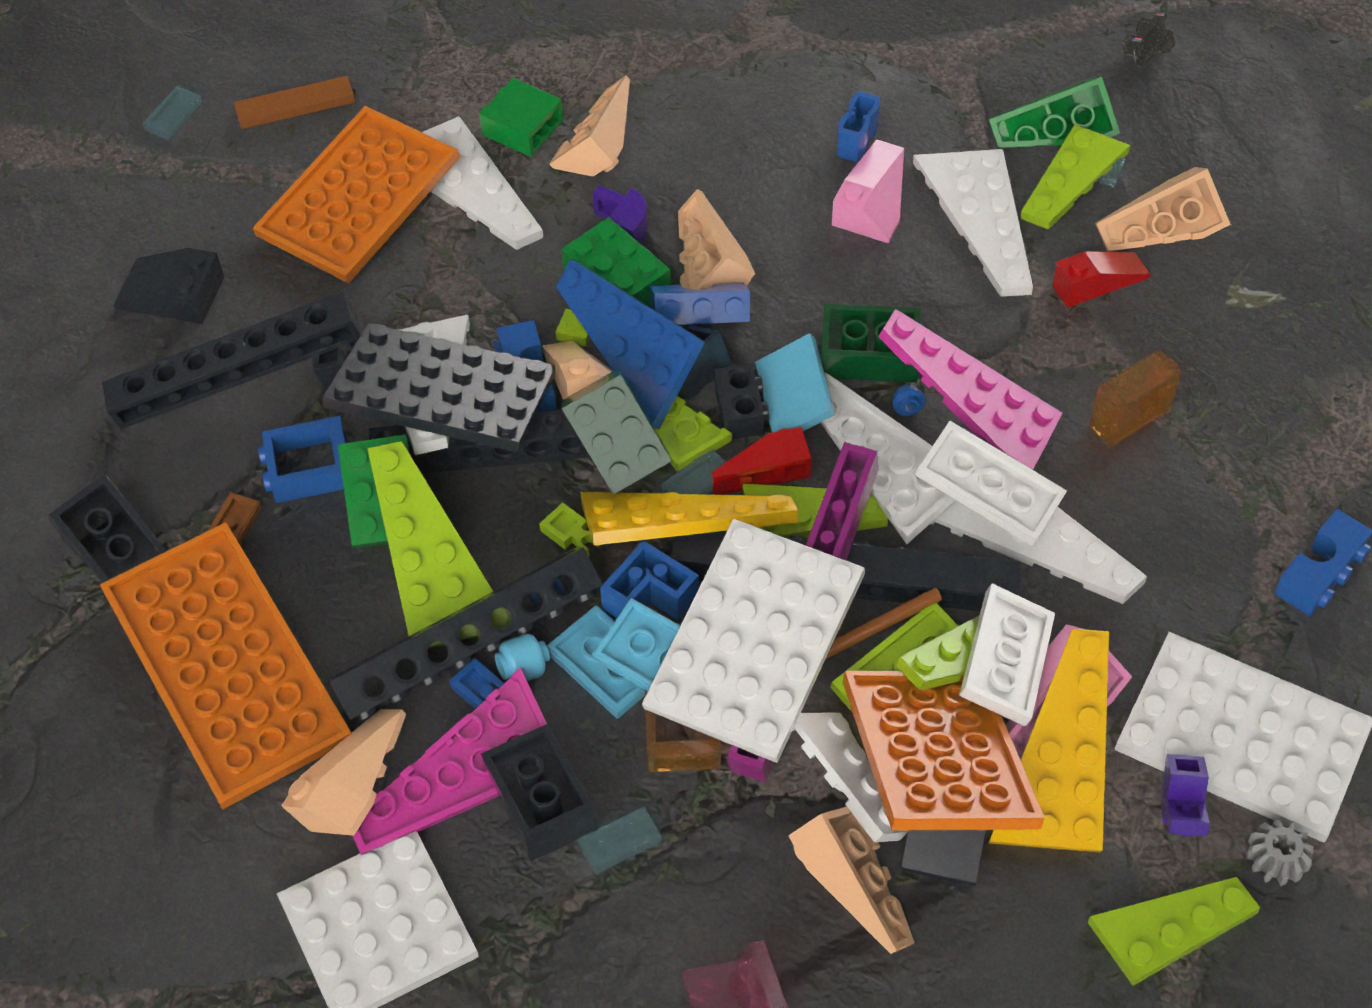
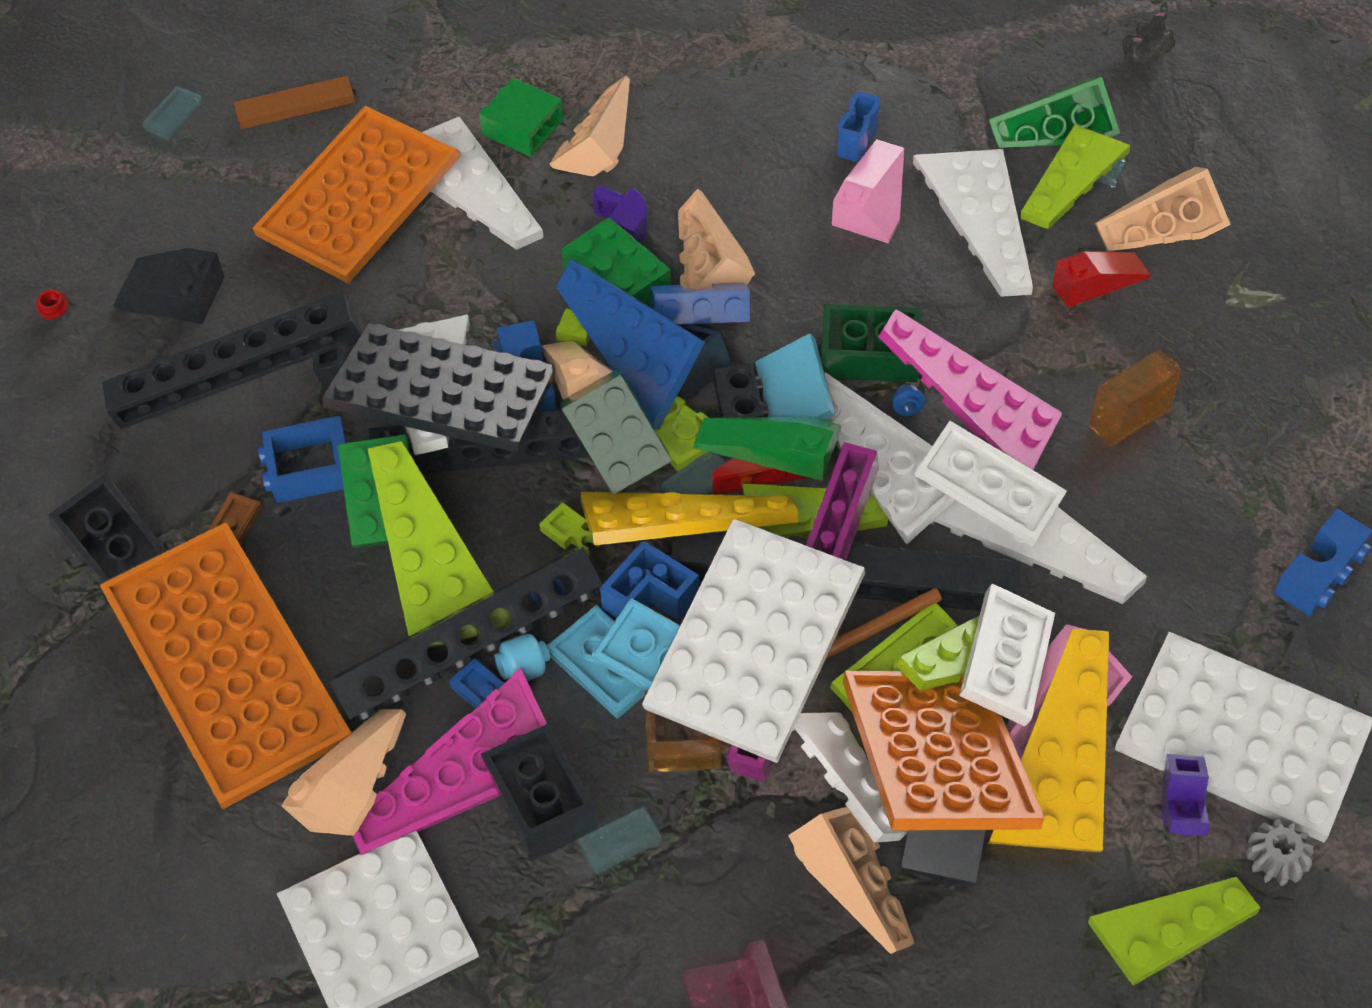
(51, 304): none -> red plate
(781, 443): none -> green wedge

